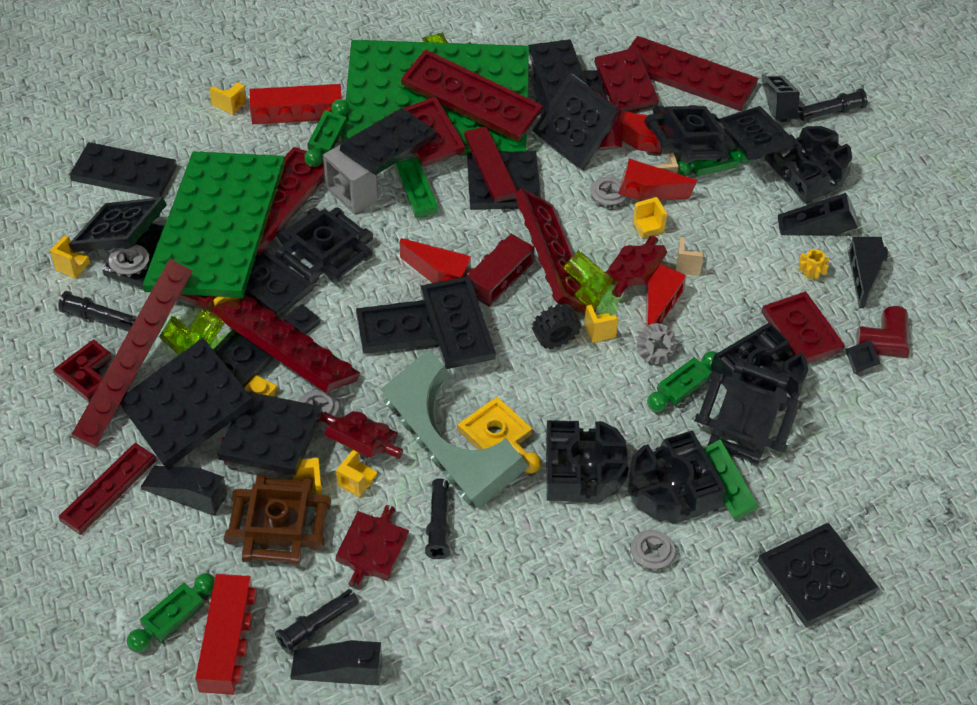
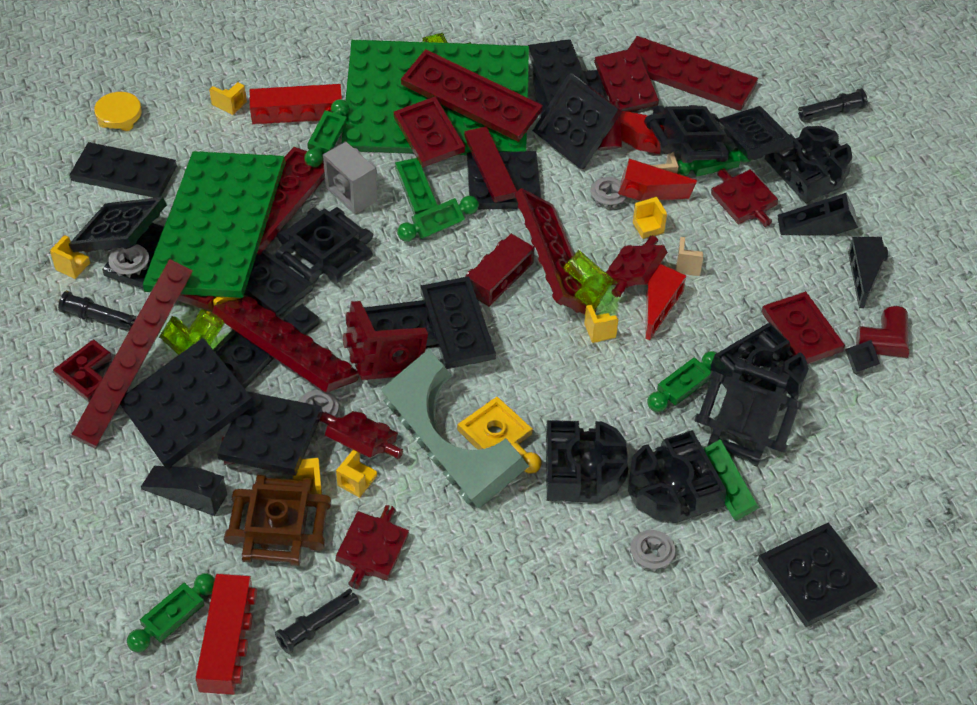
(107, 488): dark red tile -> none
(118, 110): none -> yellow tile
(261, 386): yellow plate -> none
(339, 663): black slope -> none
(374, 350): none -> dark red bracket
(388, 141): black plate -> none
(434, 262): red slope -> none
(437, 218): none -> green plate
(438, 528): black pin -> none
(556, 326): black tyre -> none
(645, 346): light grey gear -> none
(744, 197): none -> dark red plate
(781, 97): black slope -> none
(813, 264): yellow gear -> none

